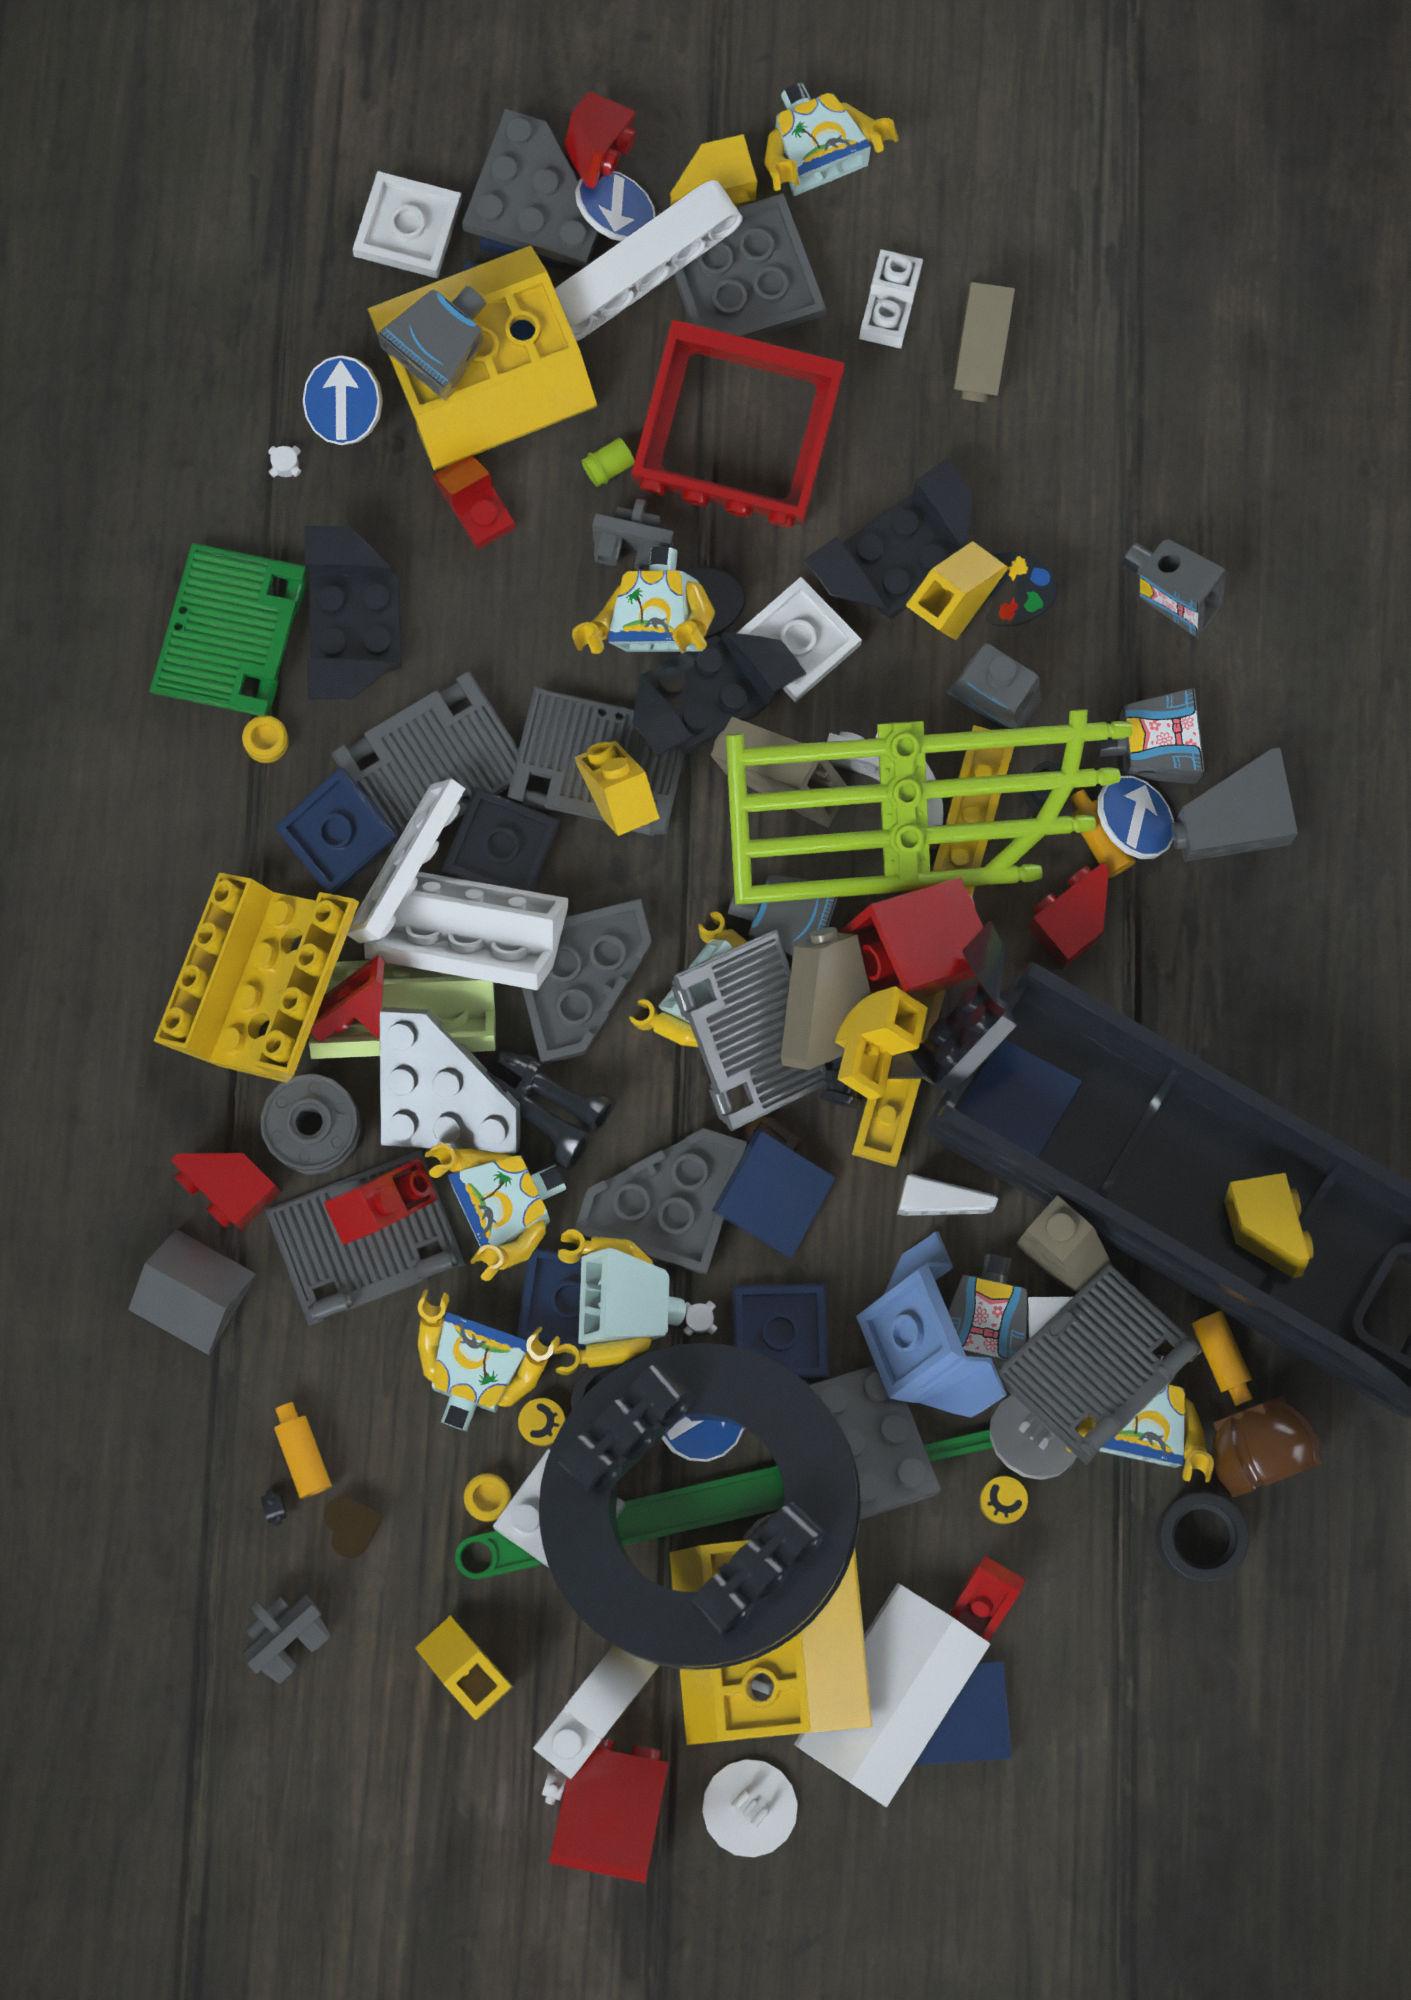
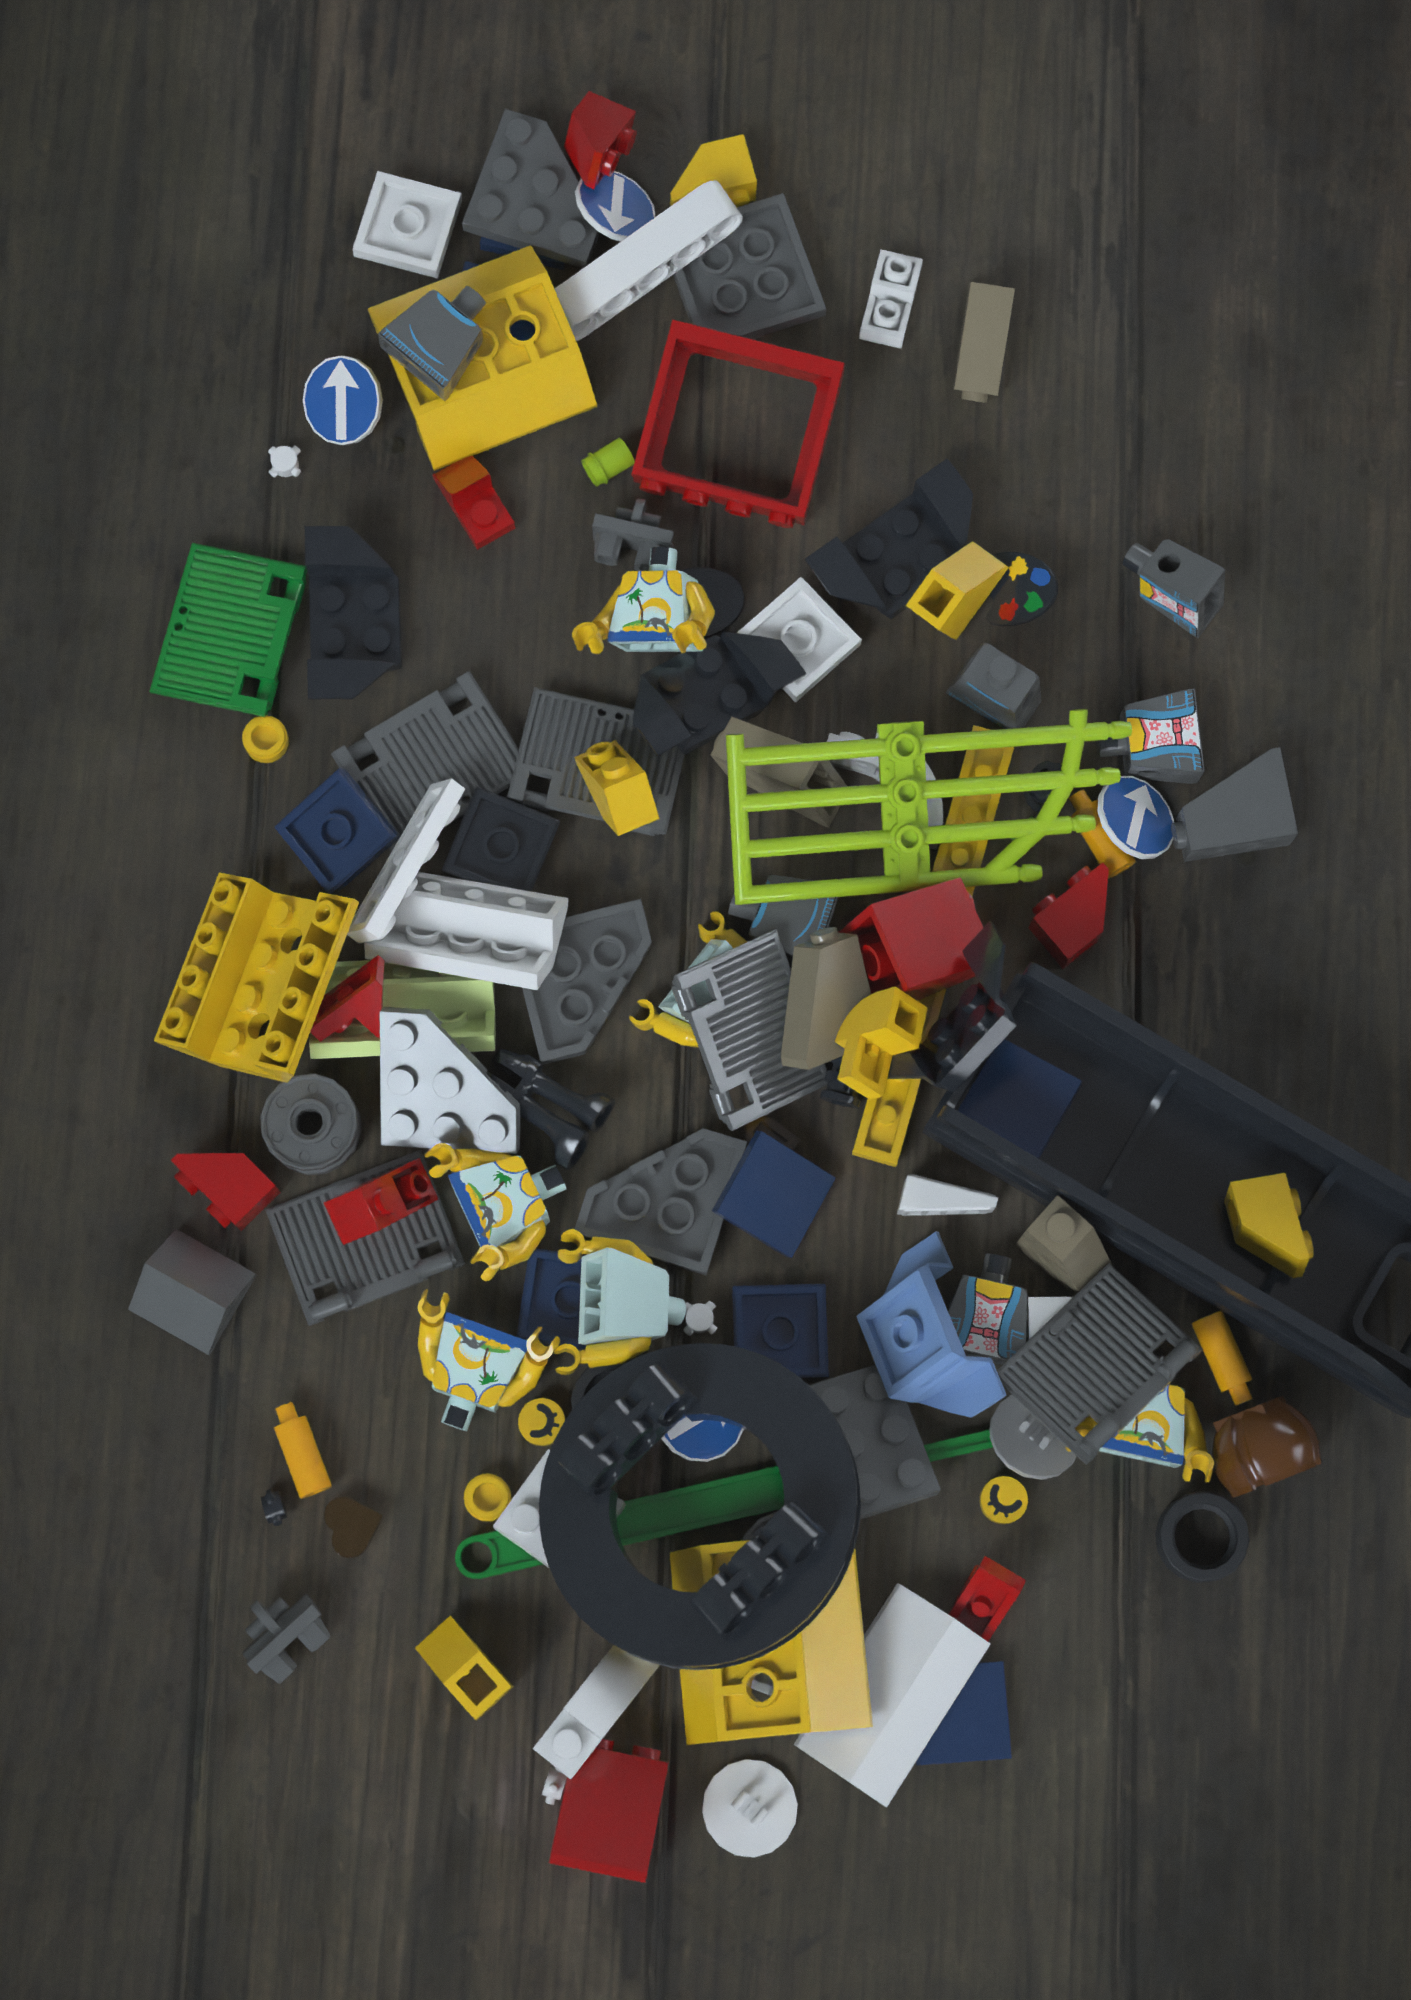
(821, 140): torso -> none

